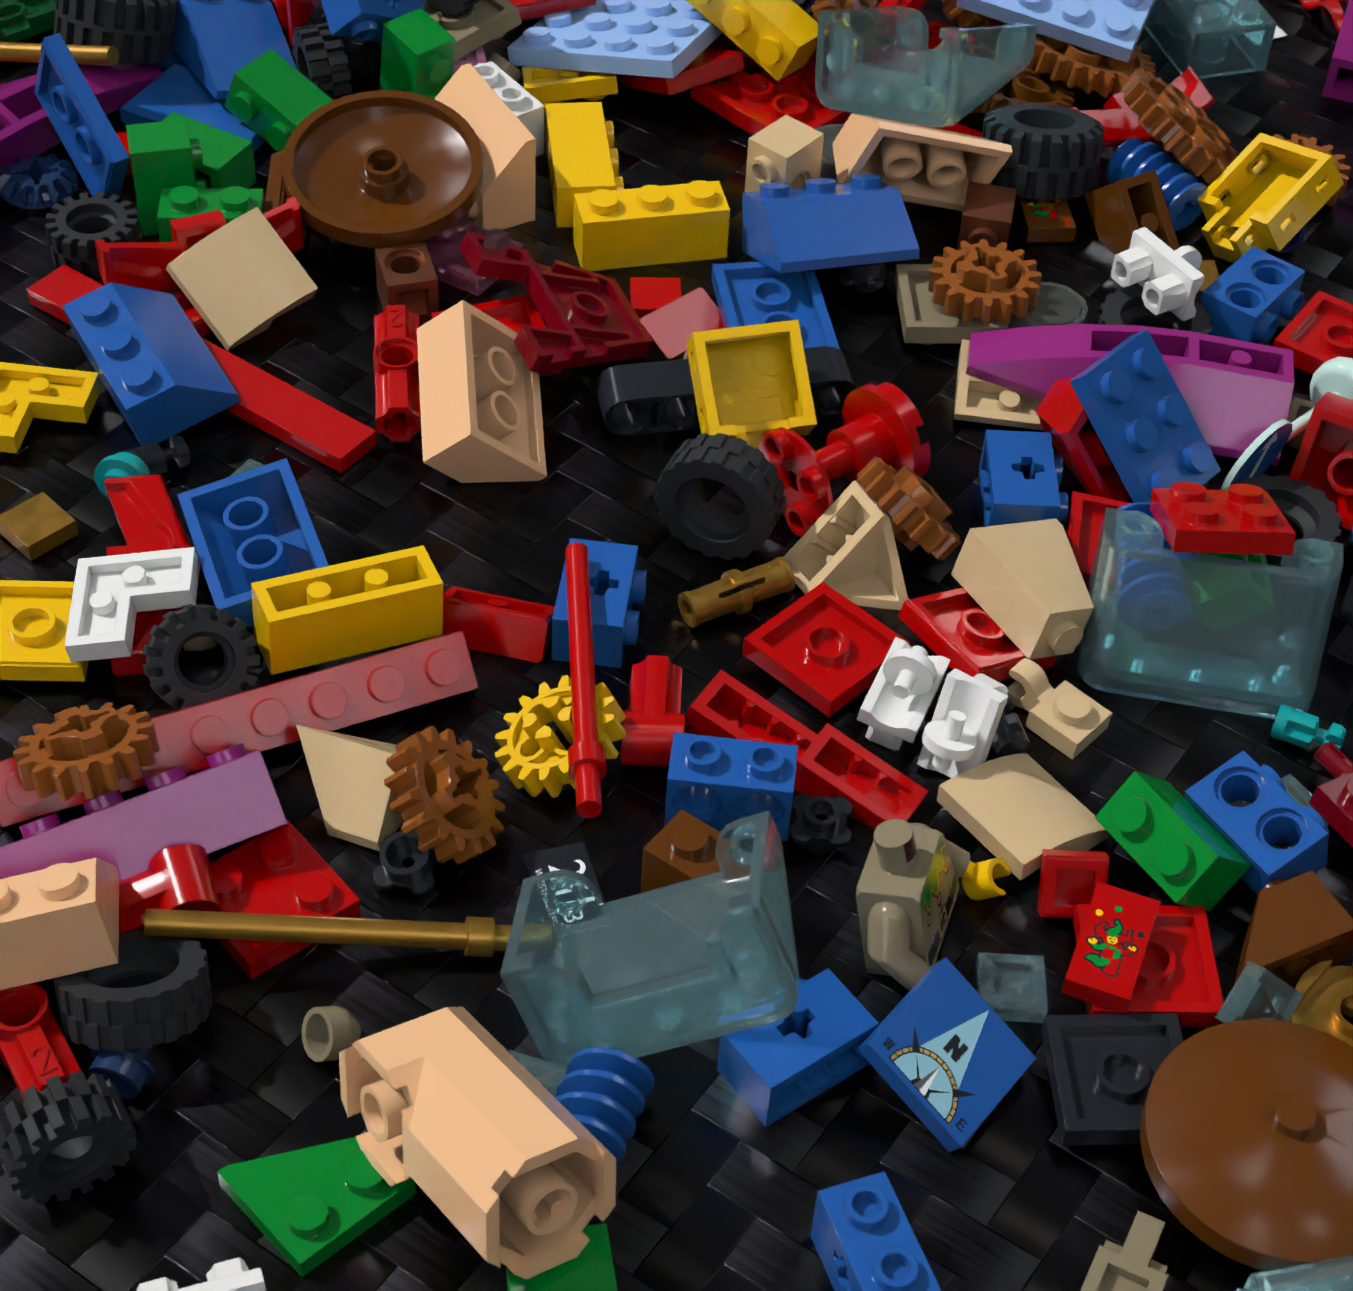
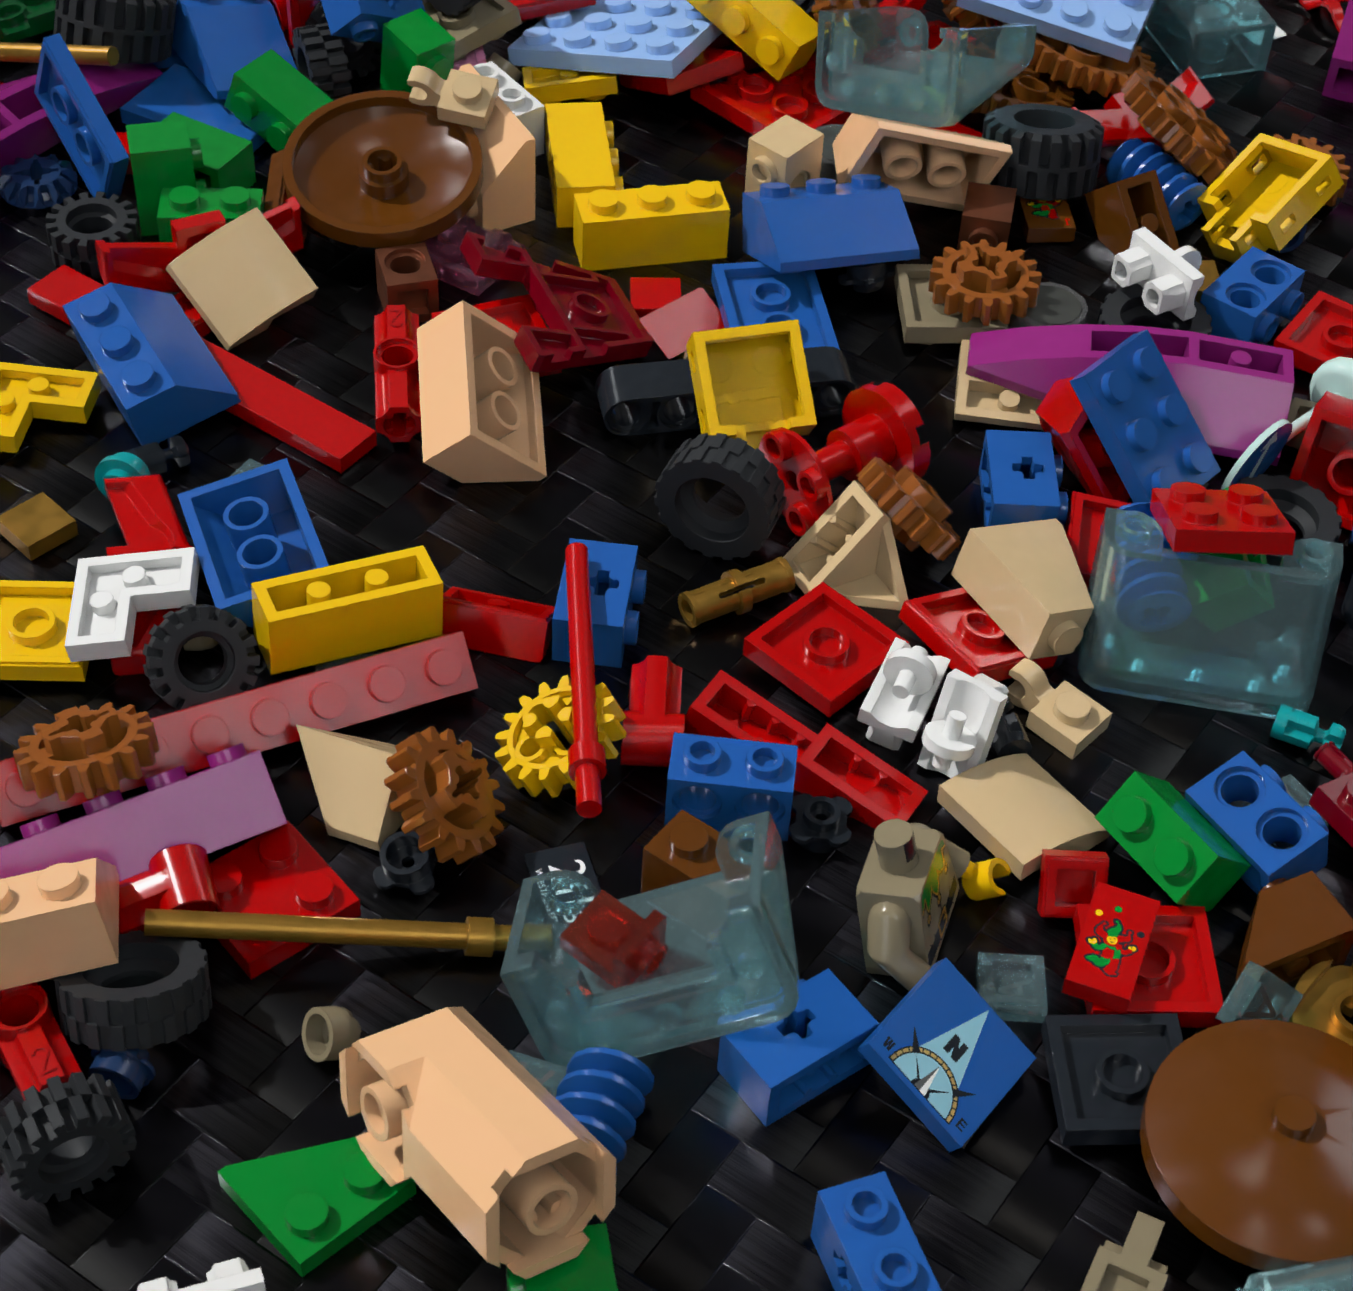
(459, 99): none -> tan plate
(616, 941): none -> clear red bracket

